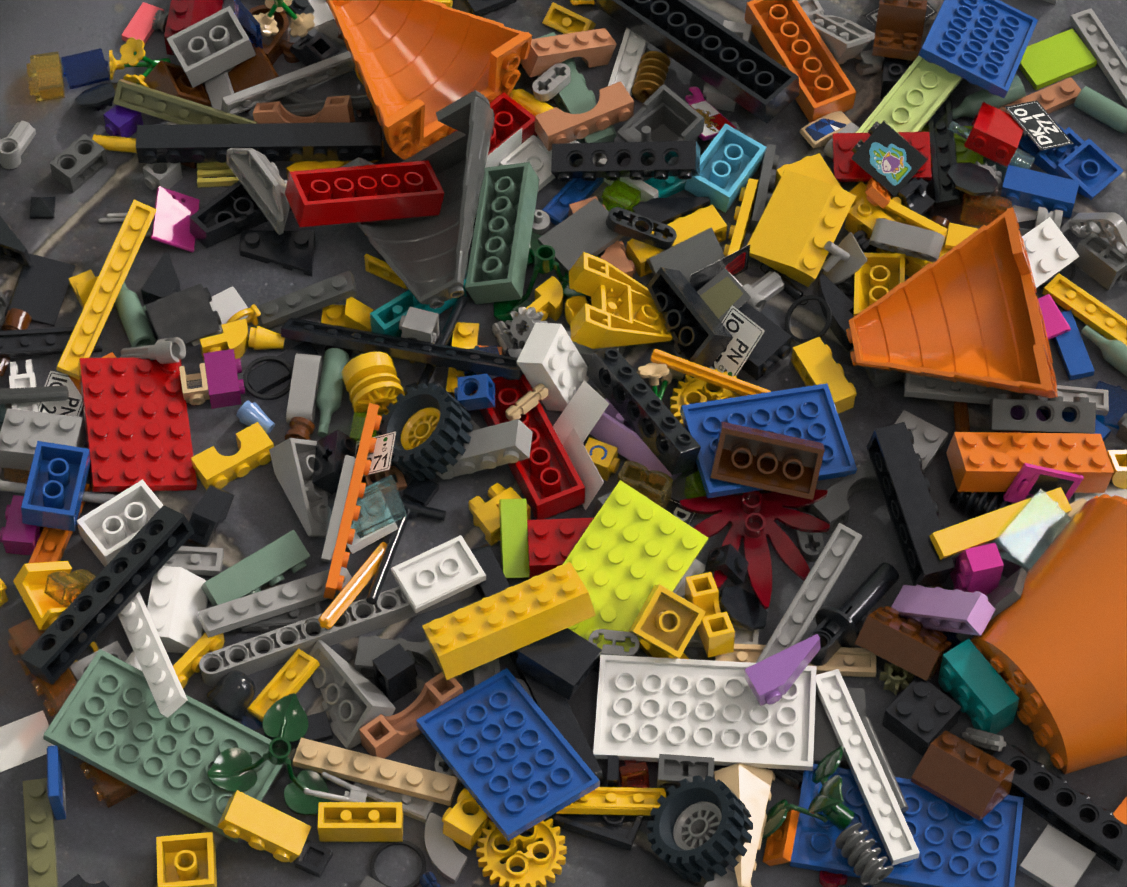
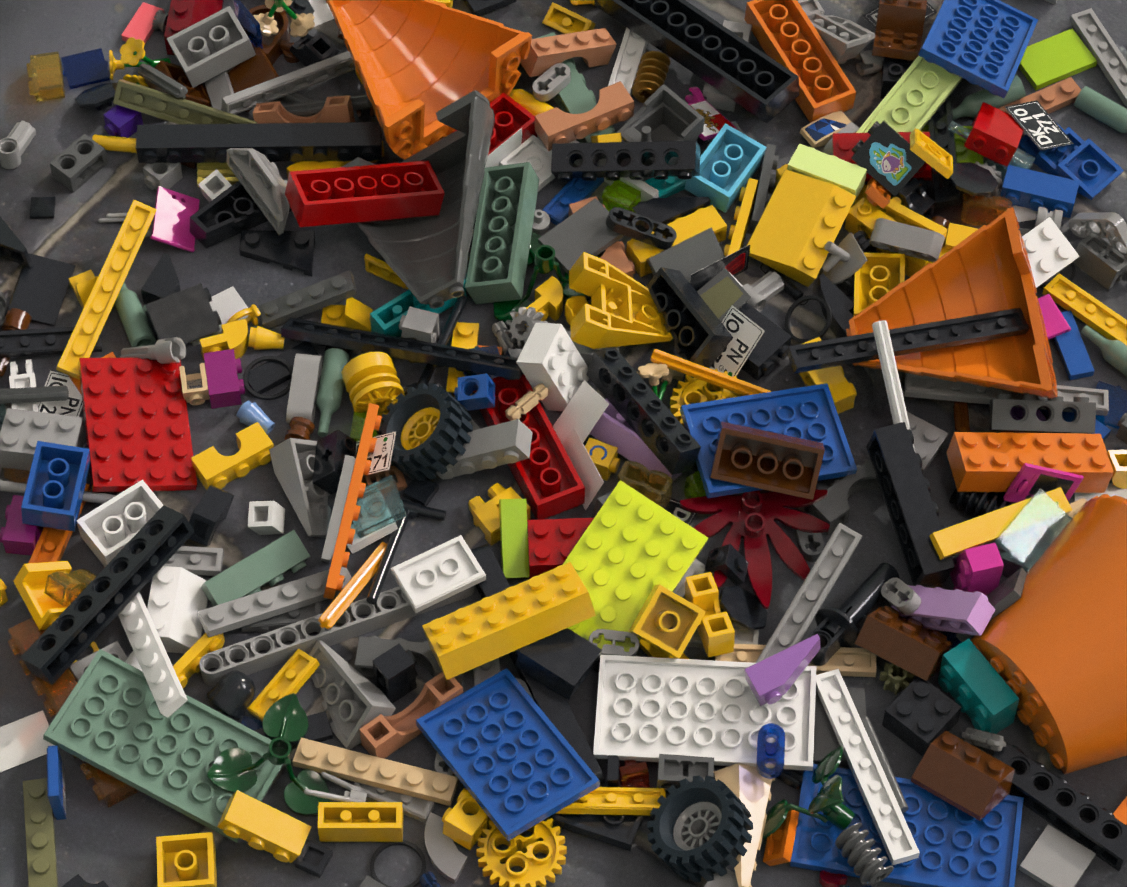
(162, 81): none -> dark grey axle
(213, 185): none -> white brick
(266, 517): none -> white brick
(613, 137): none -> yellow plate
(770, 752): none -> clear blue plate
(828, 168): none -> yellowish green brick
(890, 373): none -> white axle
(898, 599): none -> light grey beam
(908, 340): none -> black plate
(931, 153): none -> yellow tile

